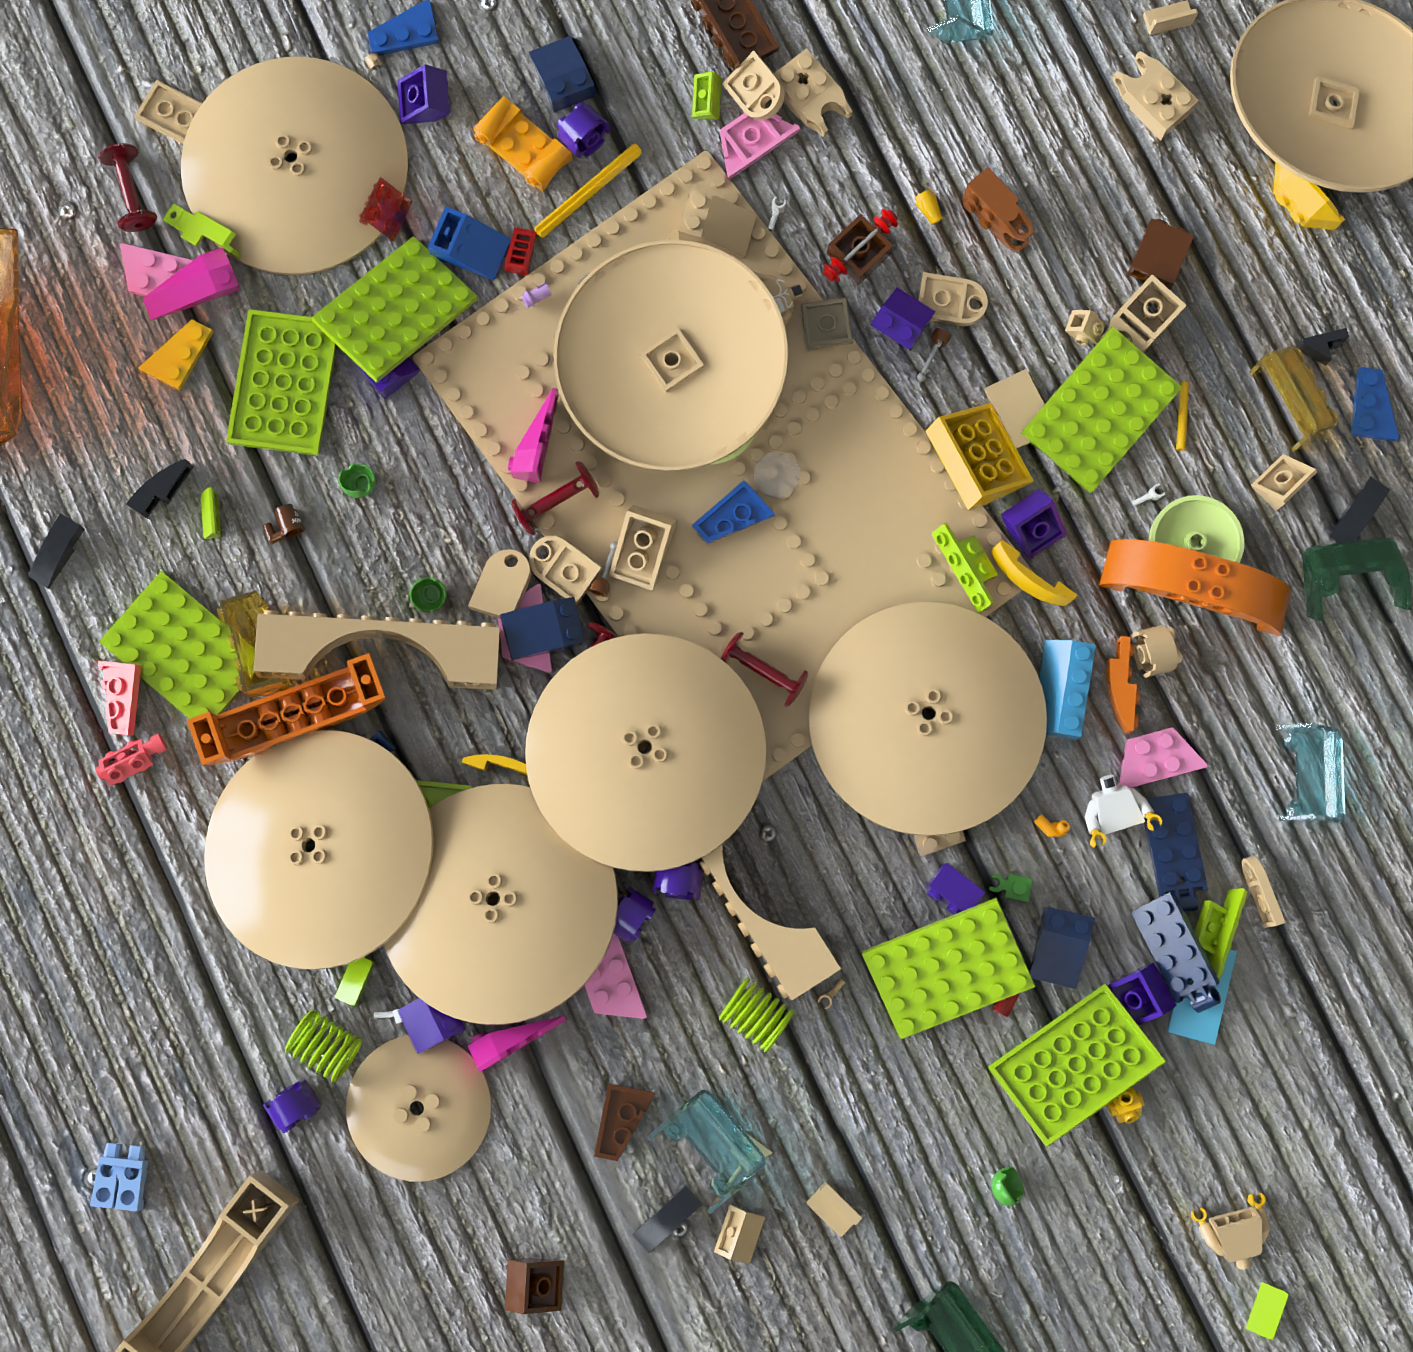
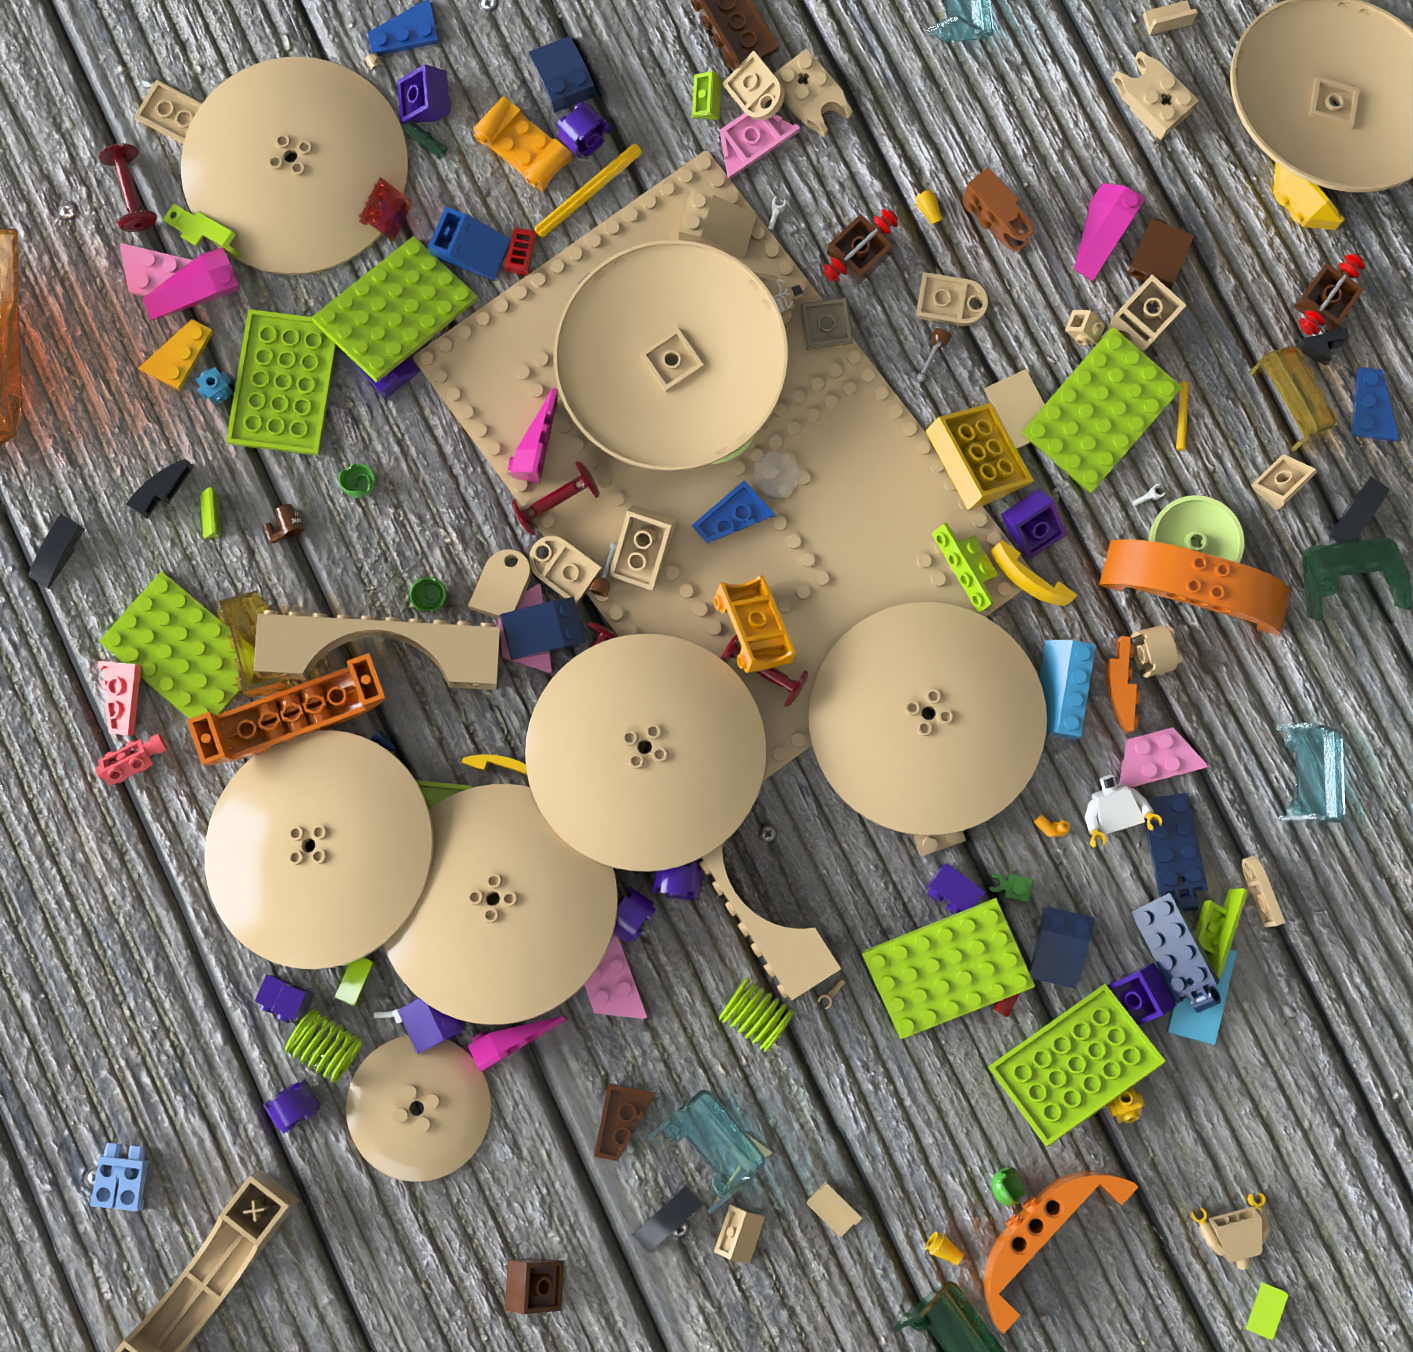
(214, 385): none -> dark azure brick
(283, 999): none -> dark purple brick
(425, 139): none -> clear green pin
(536, 295): lavender pin -> none
(757, 624): none -> light orange piece
(903, 318): dark purple slope -> none
(943, 1248): none -> yellow cone
(1007, 1260): none -> orange slope
(1105, 224): none -> dark pink wedge
(1330, 295): none -> reddish brown brick

